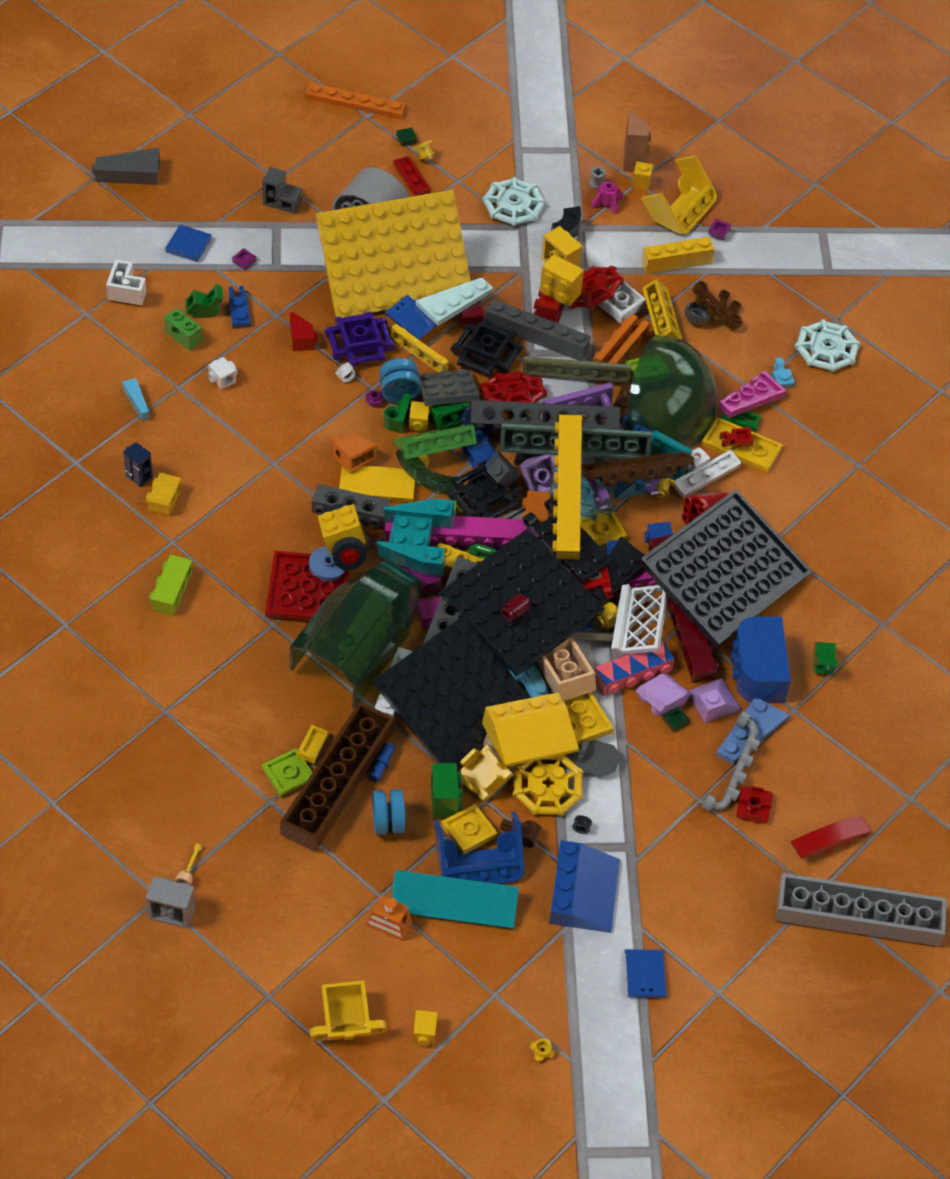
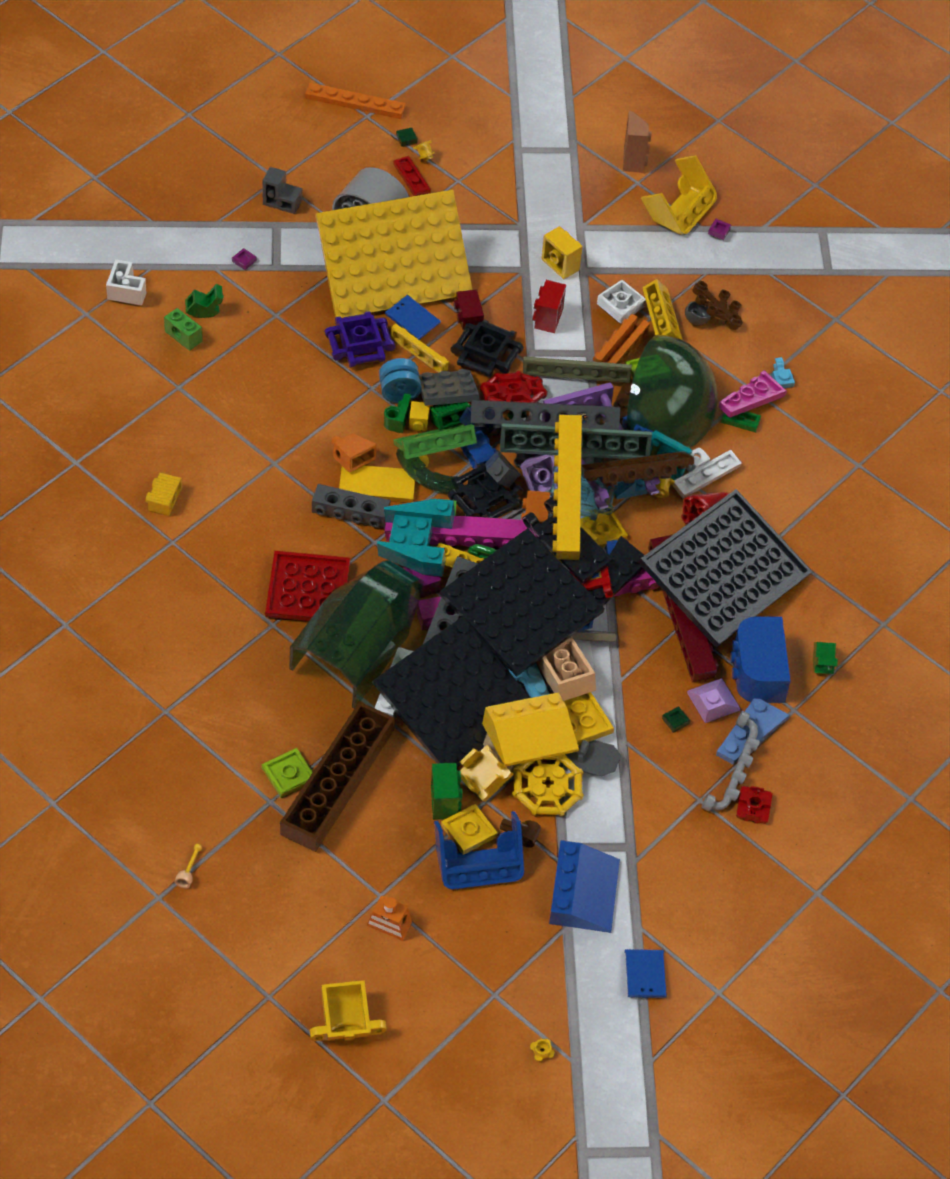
(129, 167): dark grey slope -> none
(135, 396): medium azure piece -> none
(138, 464): dark blue brick -> none
(170, 902): light grey brick -> none
(171, 584): lime brick -> none
(188, 243): blue tile -> none
(222, 373): white brick -> none
(239, 309): blue hinge -> none
(302, 333): red slope -> none
(312, 744): yellow tile -> none
(320, 568): medium blue plate -> none
(343, 536): brick -> none
(344, 370): white tile -> none
(374, 398): magenta plate -> none
(381, 762): blue pin -> none
(388, 812): dark azure wheel -> none
(425, 1028): yellow brick -> none
(452, 301): light aqua wing -> none
(456, 899): teal tile -> none
(515, 607): dark red brick -> none
(518, 190): light aqua plate -> none
(539, 330): dark grey brick -> none
(561, 280): yellow brick -> none
(570, 221): black brick -> none
(582, 824): black bush -> none
(595, 286): red plate -> none
(597, 177): light grey bush -> none
(607, 196): dark pink brick -> none
(608, 618): yellow head -> none
(626, 620): white fence -> none
(632, 669): coral brick -> none
(642, 175): yellow brick -> none
(657, 530): blue brick -> none
(663, 694): lavender slope -> none
(677, 255): yellow brick -> none
(739, 437): red plate -> none
(760, 455): yellow tile -> none
(831, 334): light aqua plate -> none
(831, 836): red slope -> none
(861, 909): light grey brick -> none

